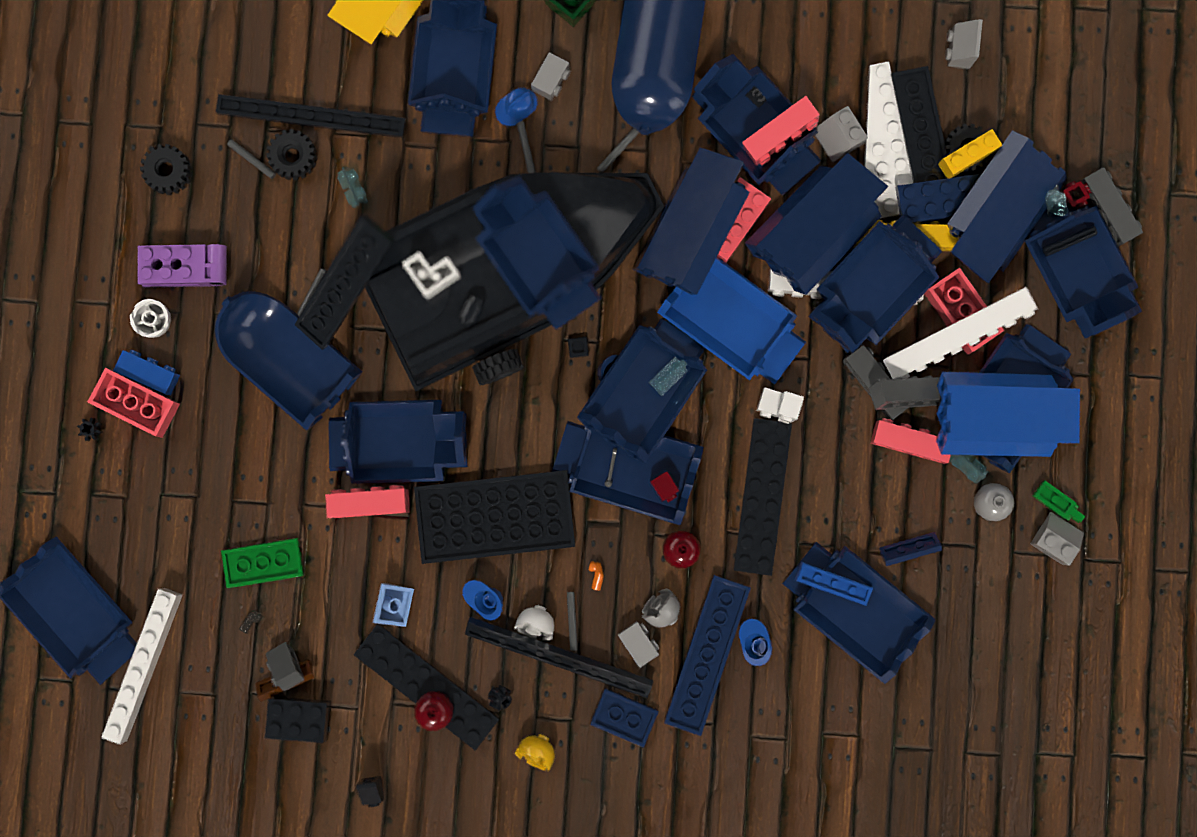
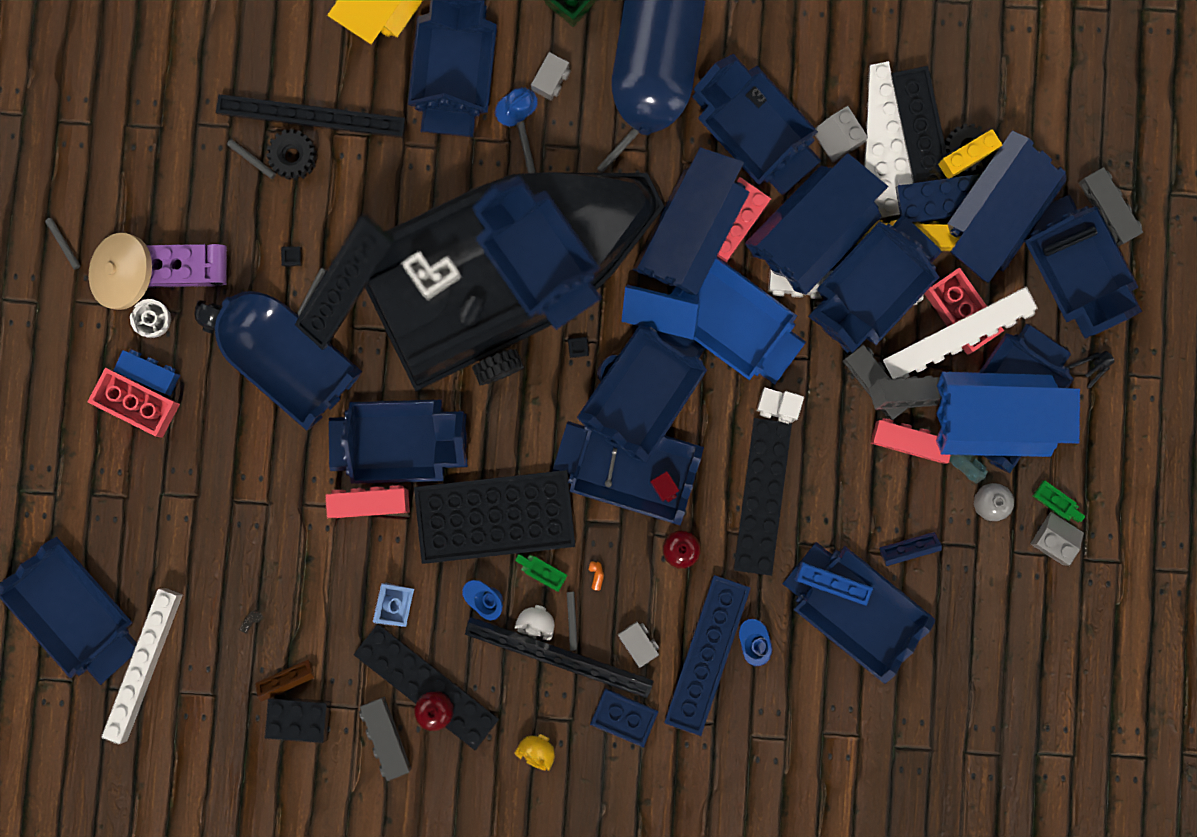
(62, 243): none -> dark grey bar
(95, 430): black gear -> none
(120, 271): none -> tan dish
(176, 179): black tyre -> none
(207, 315): none -> black cylinder
(262, 563): green tile -> none
(284, 666): dark grey brick -> none
(291, 256): none -> black tile
(349, 178): clear light blue hinge -> none
(370, 791): black slope -> none
(385, 738): none -> dark grey brick
(499, 697): black gear -> none
(542, 571): none -> green hinge
(660, 312): none -> blue tile
(662, 609): light grey cylinder -> none
(669, 375): clear light blue hinge -> none
(781, 130): coral brick -> none
(964, 44): light grey slope -> none
(1056, 202): clear light blue hinge -> none
(1082, 189): dark red brick -> none
(1101, 362): none -> black plant

